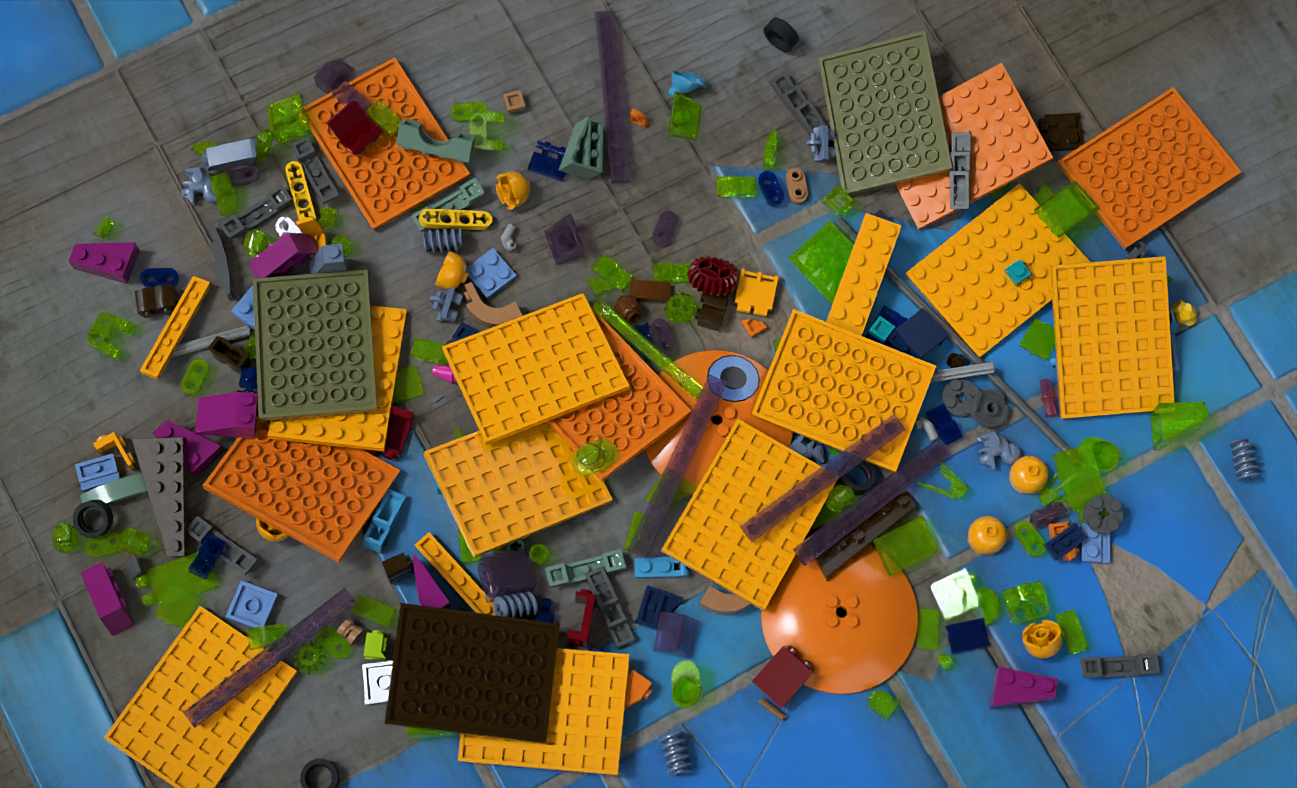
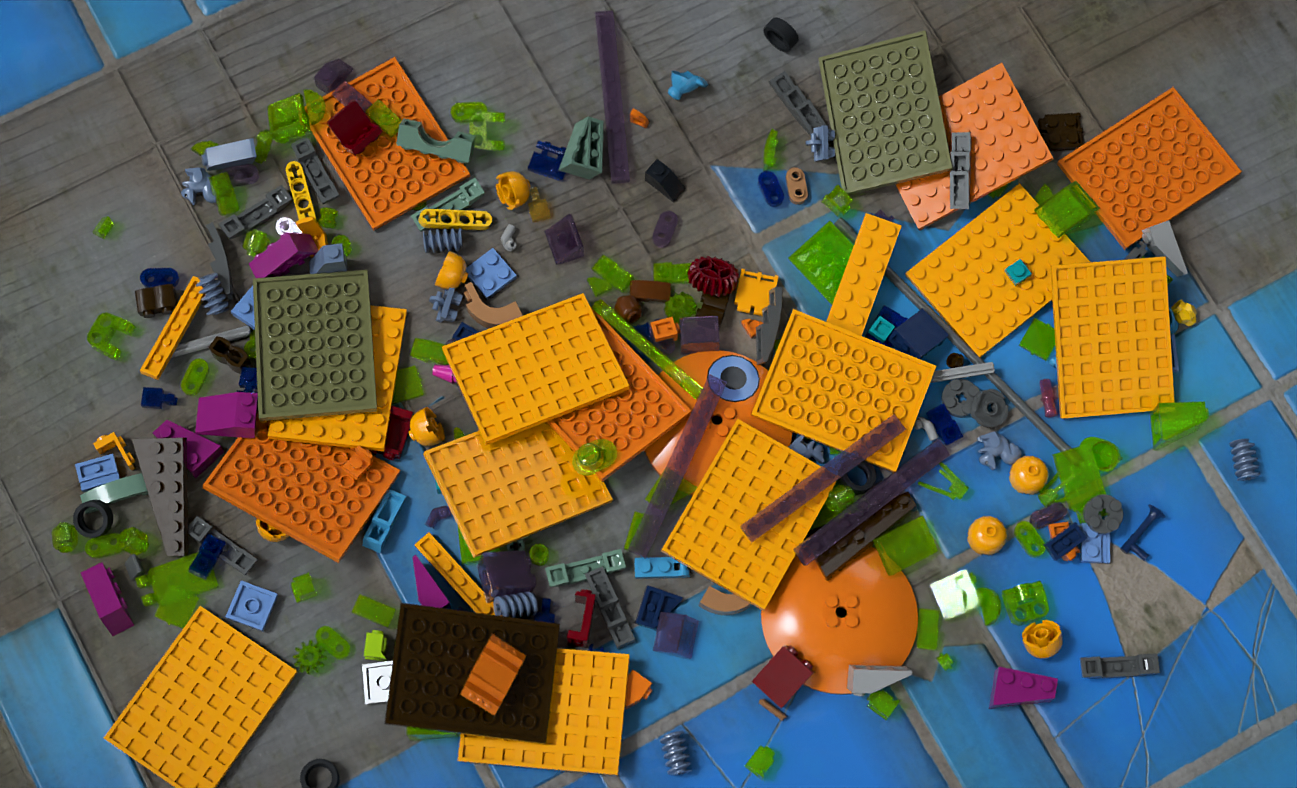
(106, 260): magenta wedge -> none
(155, 397): none -> clear blue plate
(212, 294): none -> sand blue piece
(264, 636): clear neon green slope -> none
(269, 657): plate -> none
(303, 588): none -> clear neon green window
(315, 106): none -> clear neon green plate
(350, 631): medium nougat wheel -> none
(358, 463): none -> orange bracket
(398, 567): dark brown brick -> none
(425, 428): none -> light orange cylinder
(437, 514): none -> clear purple arm
(493, 674): none -> orange slope
(514, 101): medium nougat plate -> none
(538, 208): none -> clear yellow plate
(664, 180): none -> black slope
(665, 329): none -> orange bracket
(684, 117): clear neon green slope -> none
(686, 684): clear neon green piece -> none
(699, 334): none -> clear purple slope
(736, 186): clear neon green slope -> none
(760, 761): none -> clear neon green window
(768, 330): none -> dark grey slope
(872, 678): none -> light grey slope
(967, 636): clear blue plate -> none
(1071, 632): clear neon green slope -> none
(1130, 544): none -> dark blue piece
(1162, 242): none -> light grey slope

